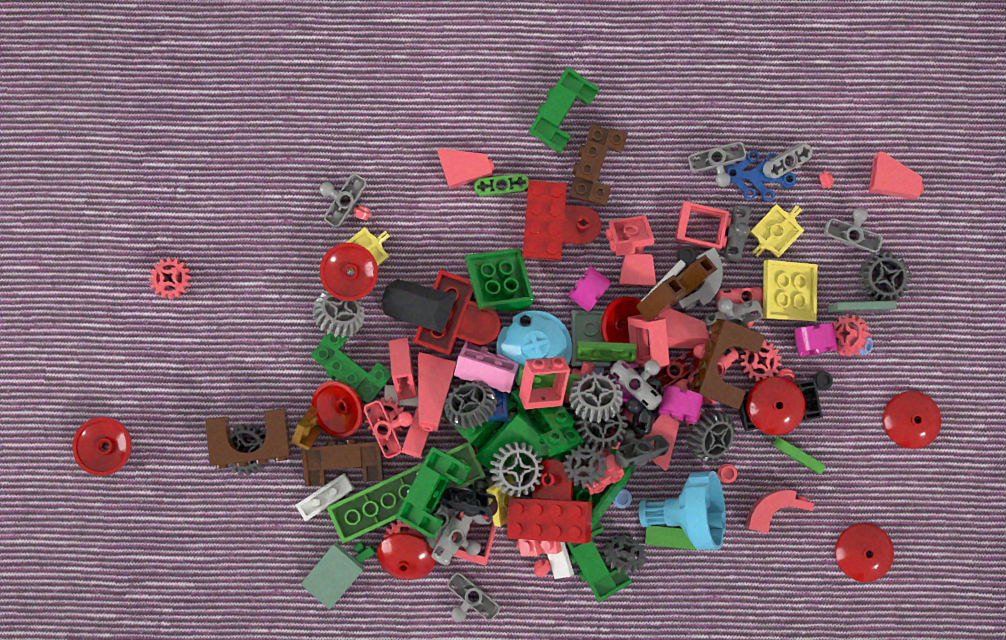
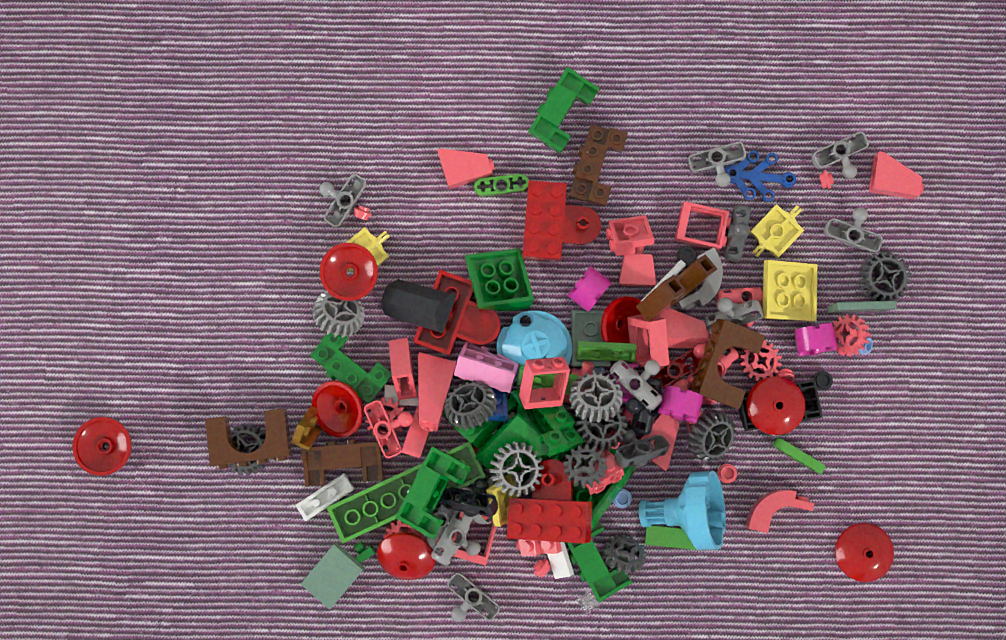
(164, 283): coral gear -> none
(588, 602): none -> clear wheel
(780, 160): light grey beam -> none
(830, 155): none -> light grey piece
(900, 423): red dish -> none

